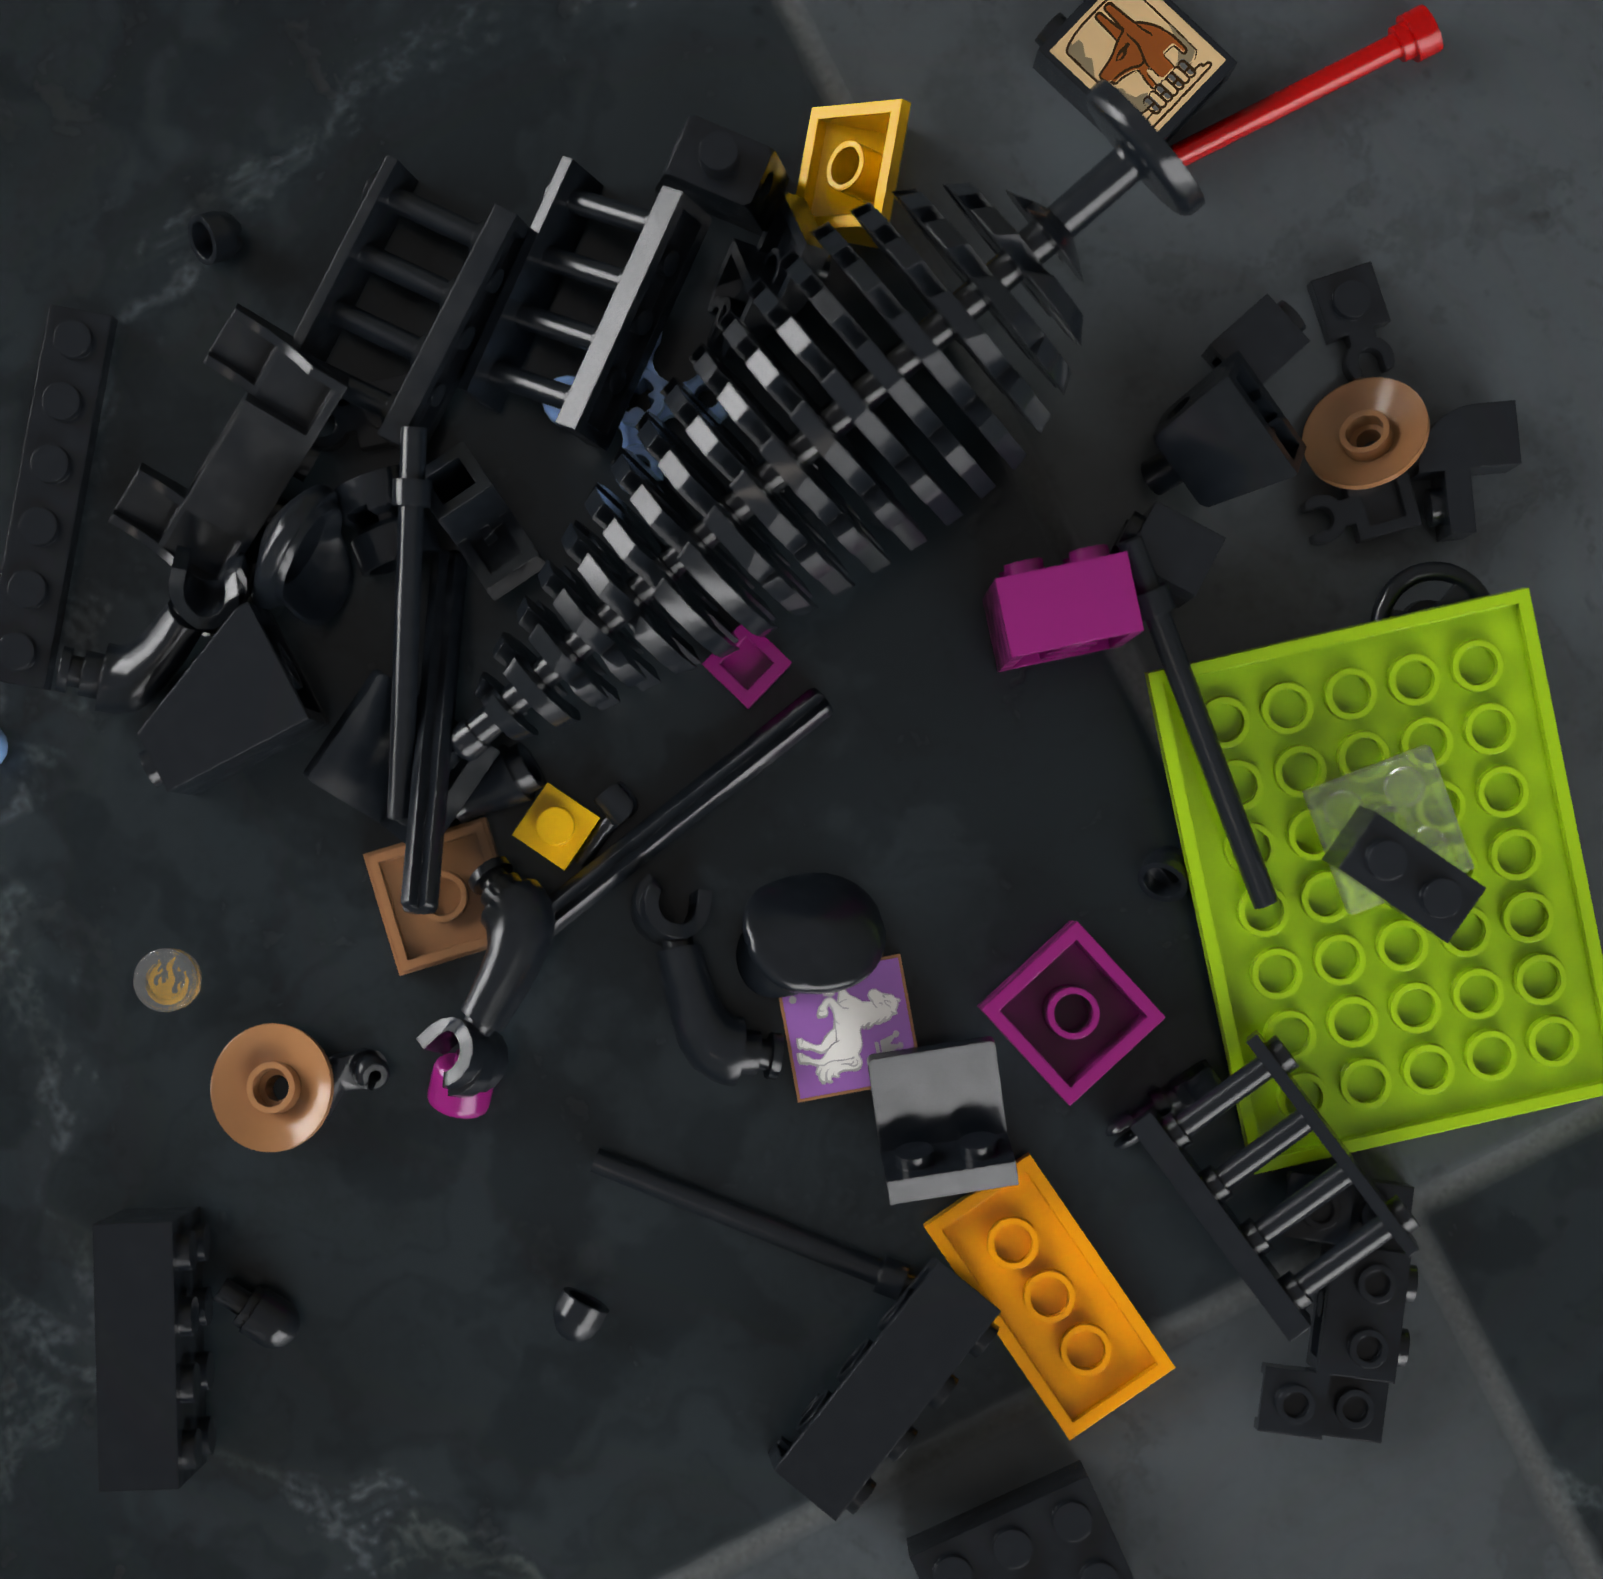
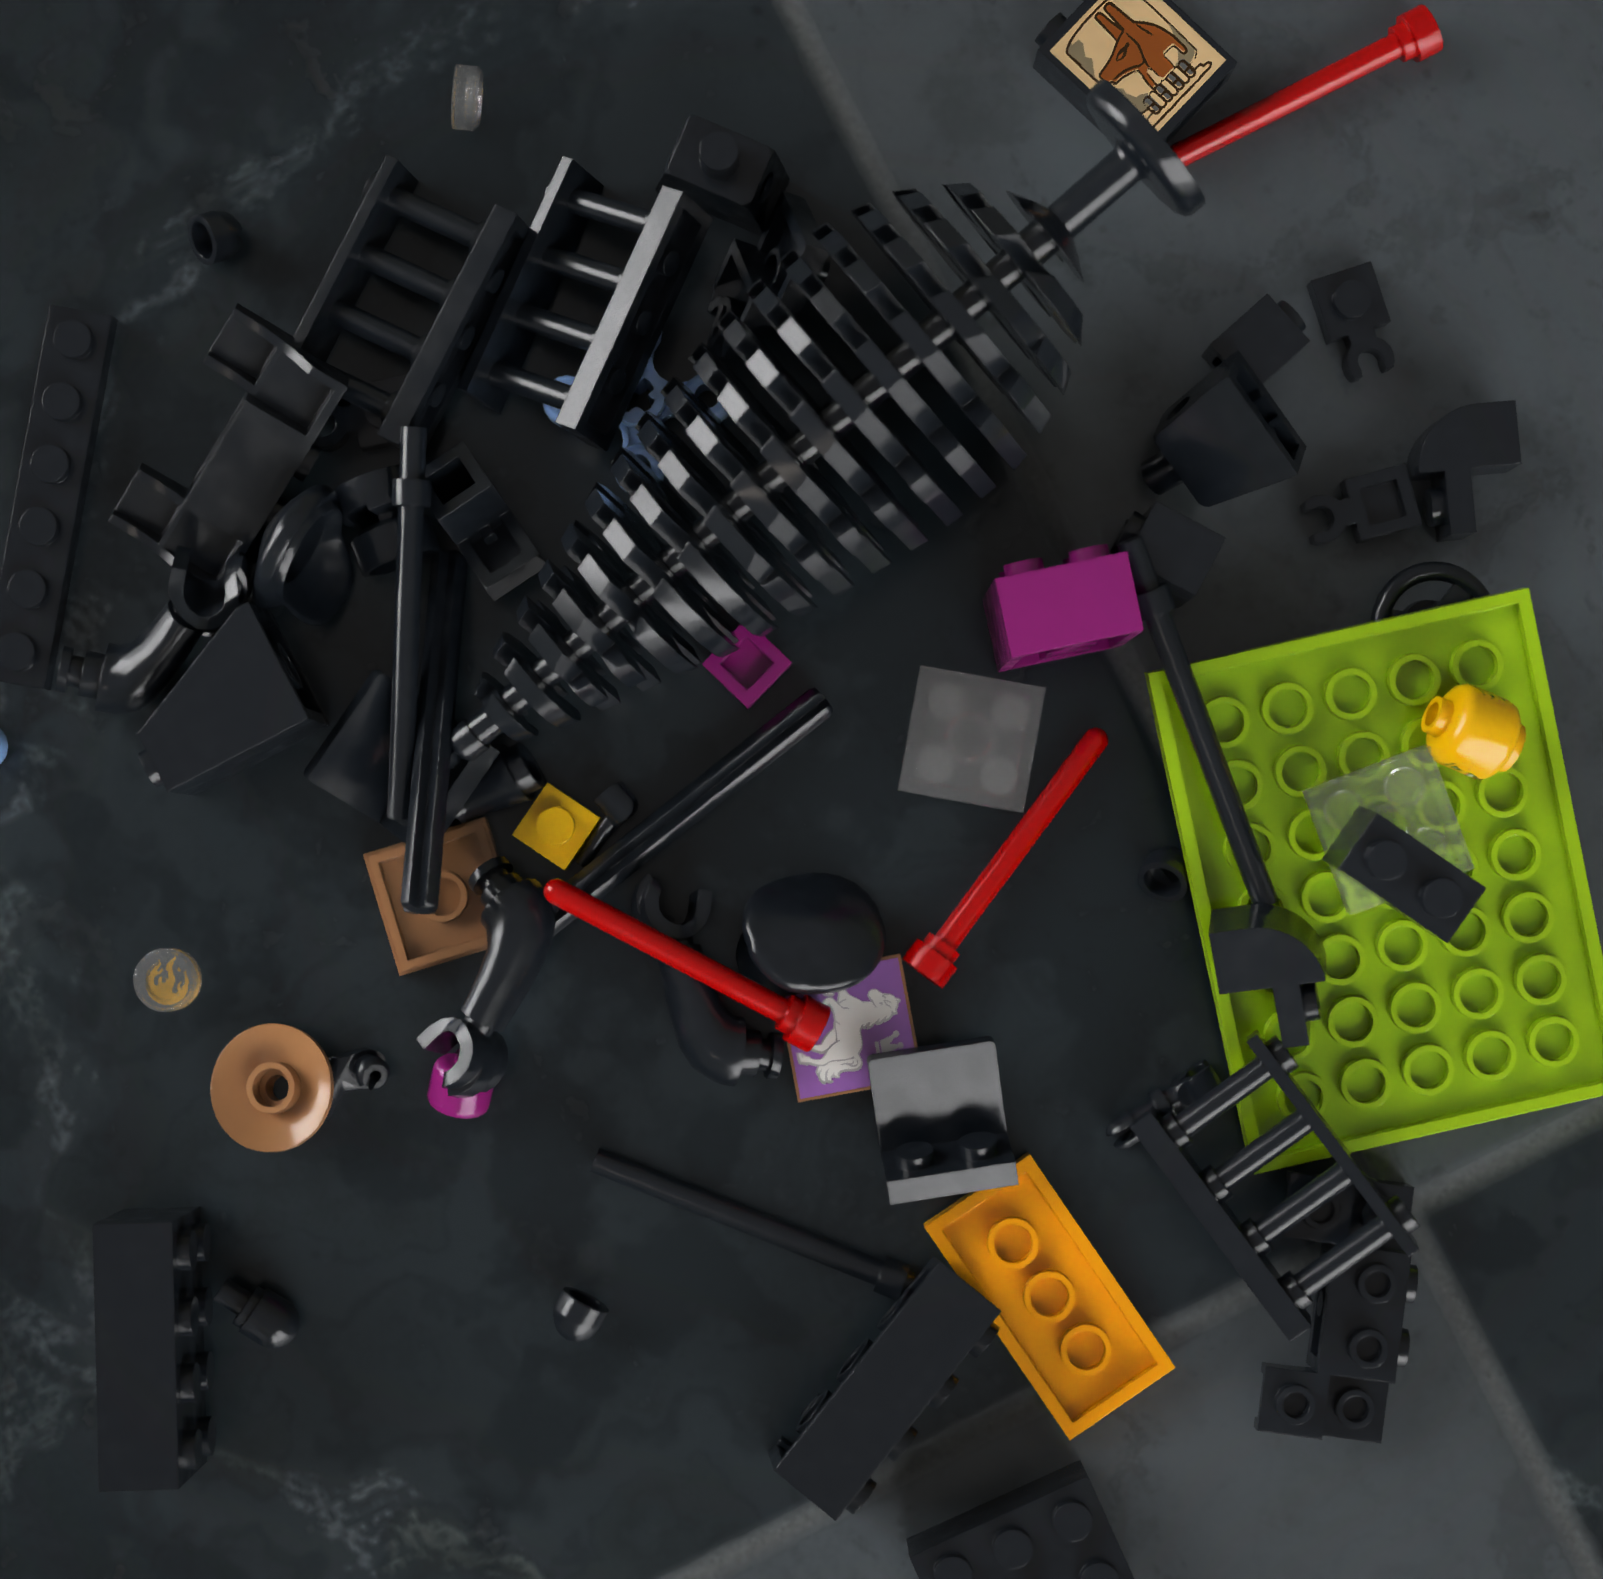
(466, 97): none -> clear tile
(796, 1018): none -> red piece
(853, 160): yellow slope -> none
(938, 952): none -> red piece
(971, 739): none -> clear plate
(1071, 1011): magenta brick -> none
(1271, 949): none -> black brick
(1363, 413): medium nougat dish -> none
(1473, 731): none -> yellow head

